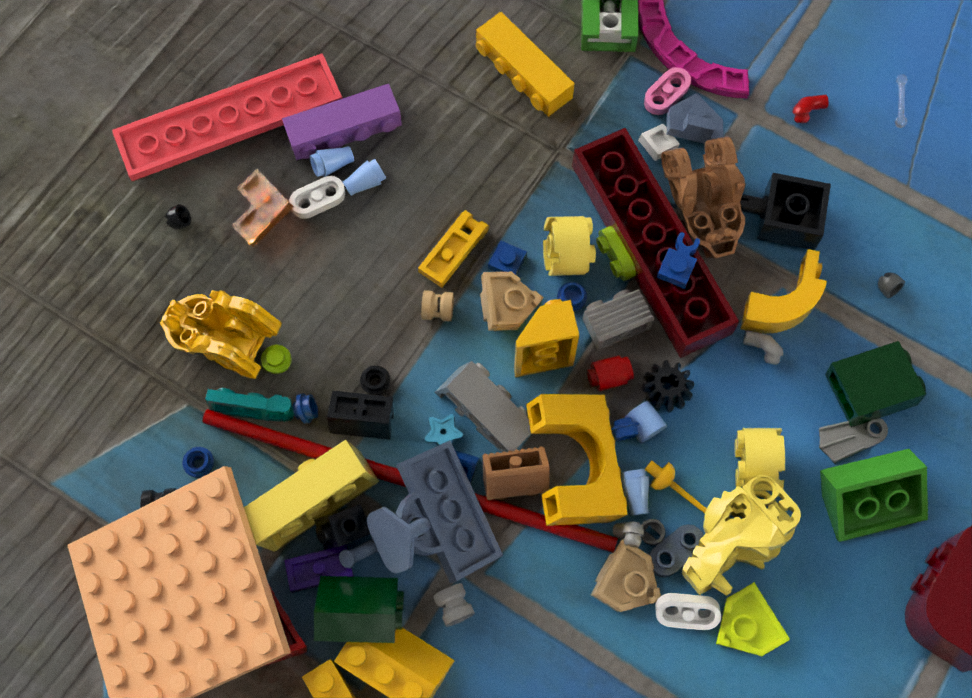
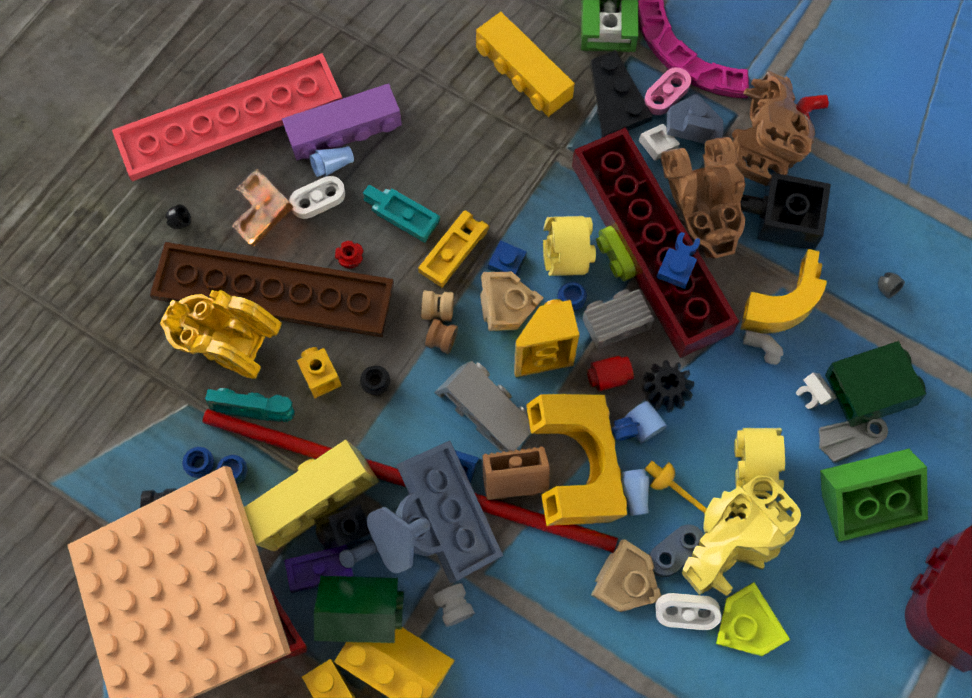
(237, 465): none -> blue plate
(276, 359): lime plate -> none
(282, 288): none -> reddish brown plate
(305, 408): blue plate -> none
(321, 380): none -> yellow brick
(349, 261): none -> red plate
(360, 414): black hinge -> none
(365, 177): light blue cone -> none
(402, 212): none -> teal hinge
(441, 336): none -> medium nougat wheel
(447, 424): medium azure plate -> none
(616, 96): none -> black wing
(630, 532): light grey arm -> none
(658, 527): dark grey hinge -> none
(778, 130): none -> medium nougat animal
(819, 389): none -> white tile
(901, 120): clear hinge -> none

